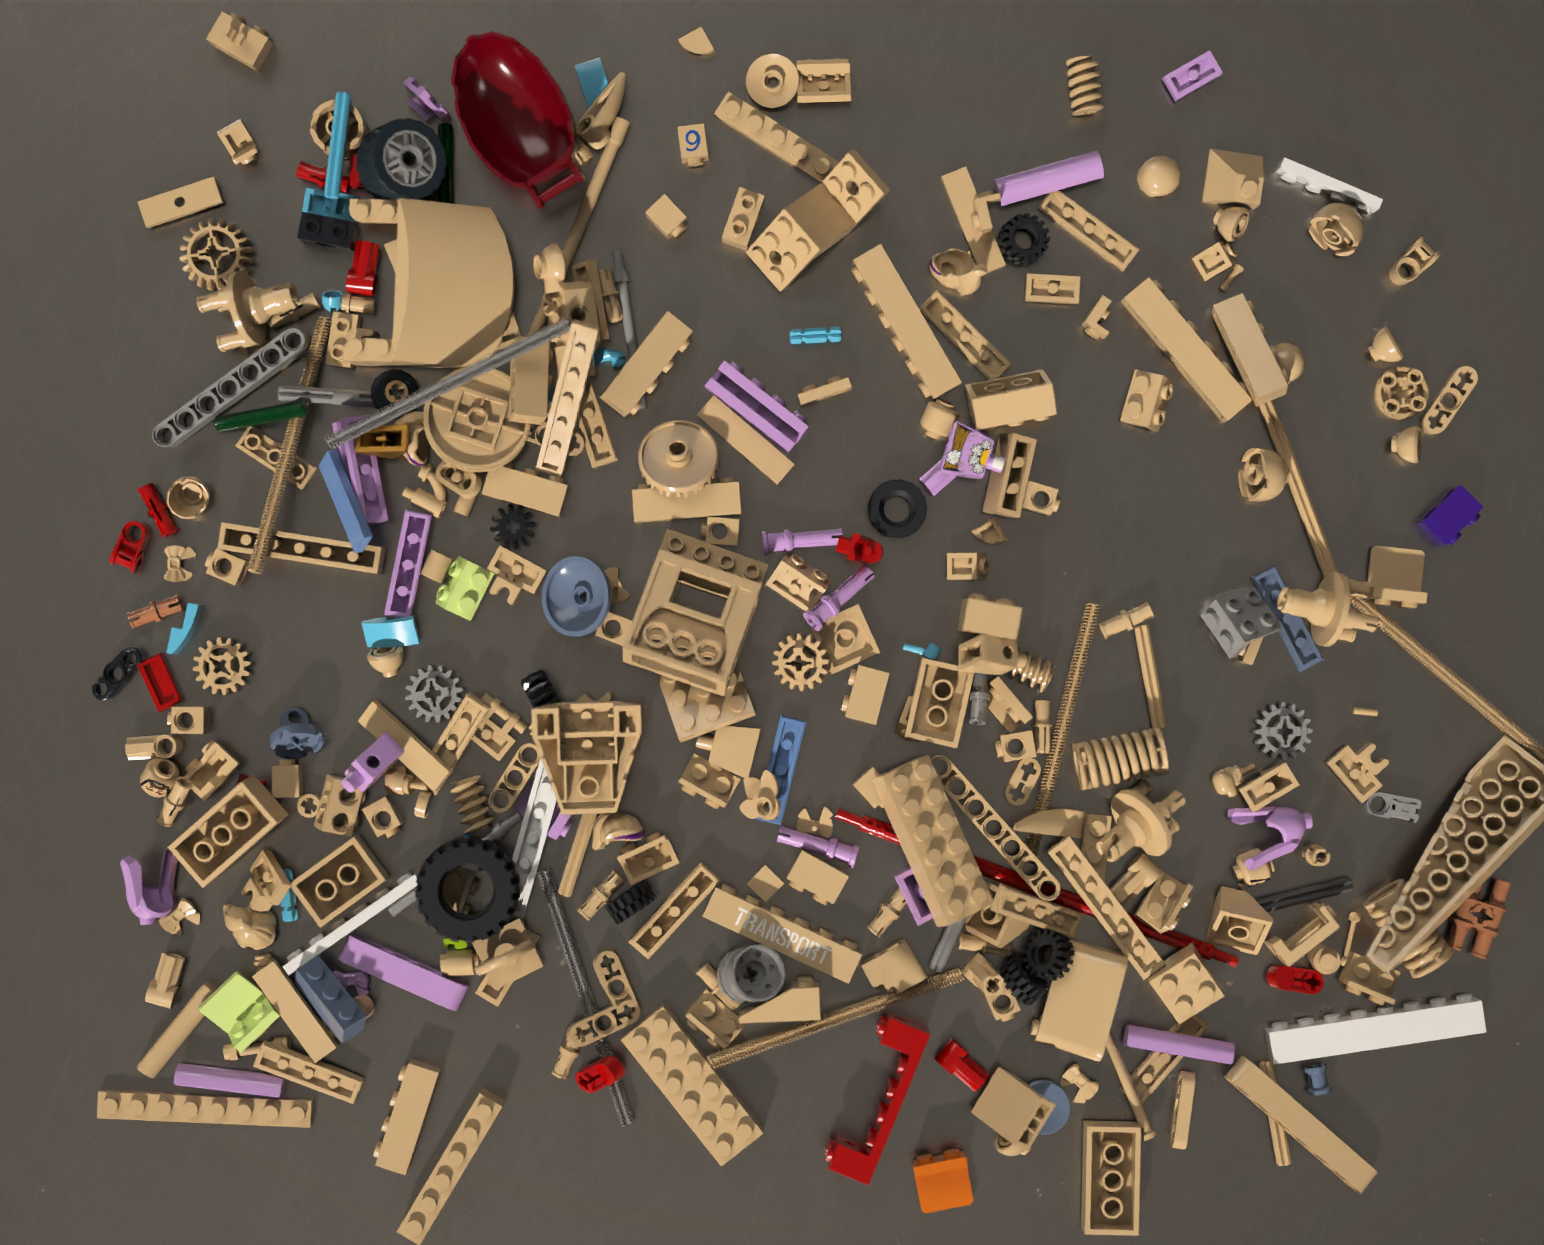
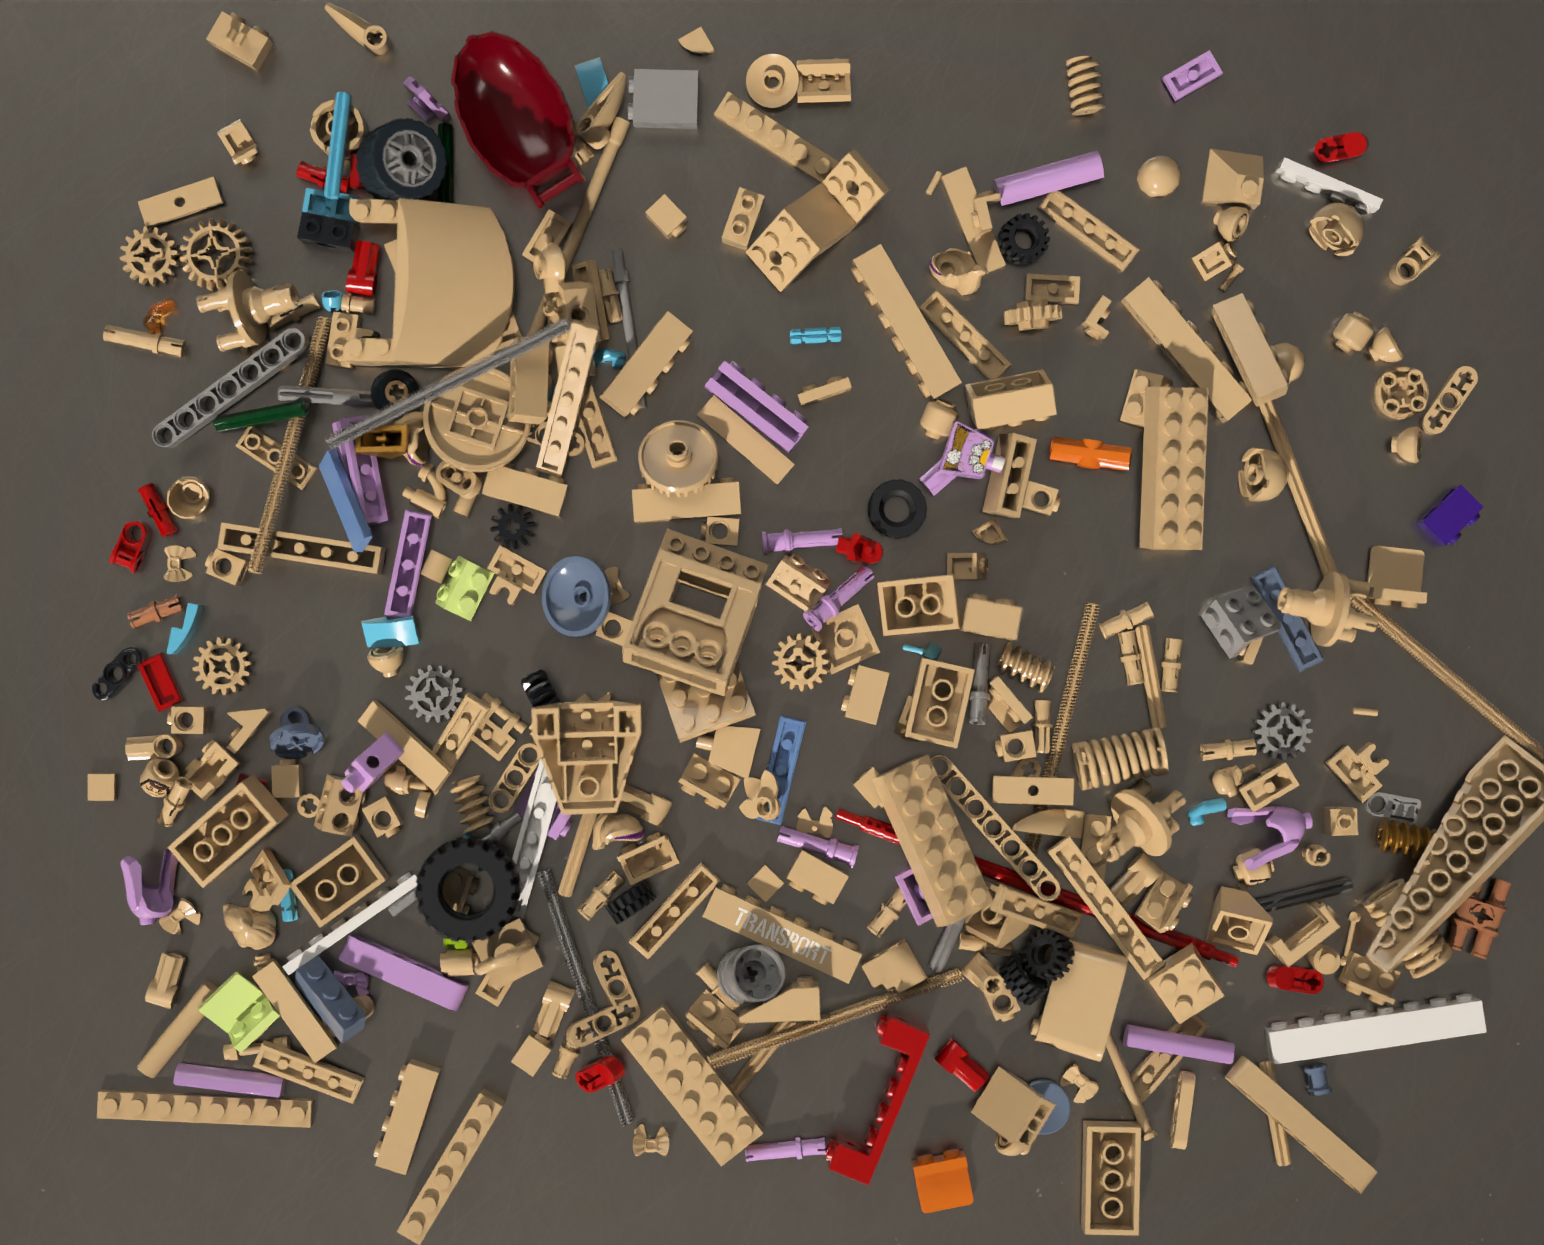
(102, 787): none -> tan tile
(151, 267): none -> tan gear
(155, 313): none -> clear orange arm
(156, 342): none -> tan pin
(251, 722): none -> tan slope
(360, 29): none -> tan piece
(532, 1053): none -> tan brick
(551, 230): none -> tan plate
(555, 1003): none -> tan piece
(642, 1144): none -> tan piece
(649, 806): none -> tan piece
(664, 98): none -> light grey brick
(693, 144): tan brick -> none
(756, 1063): none -> tan axle
(786, 1149): none -> lavender pin
(919, 605): none -> tan slope
(934, 182): none -> tan piece
(990, 655): tan torso -> none
(1033, 315): none -> tan gear
(1049, 790): none -> tan tile
(1090, 453): none -> orange piece
(1131, 657): none -> tan pin
(1171, 665): none -> tan pin
(1173, 468): none -> tan brick
(1206, 807): none -> medium azure arm
(1228, 749): none -> tan pin
(1340, 821): none -> tan brick
(1353, 332): none -> tan head
(1354, 145): none -> red piece
(1403, 837): none -> pearl gold piece

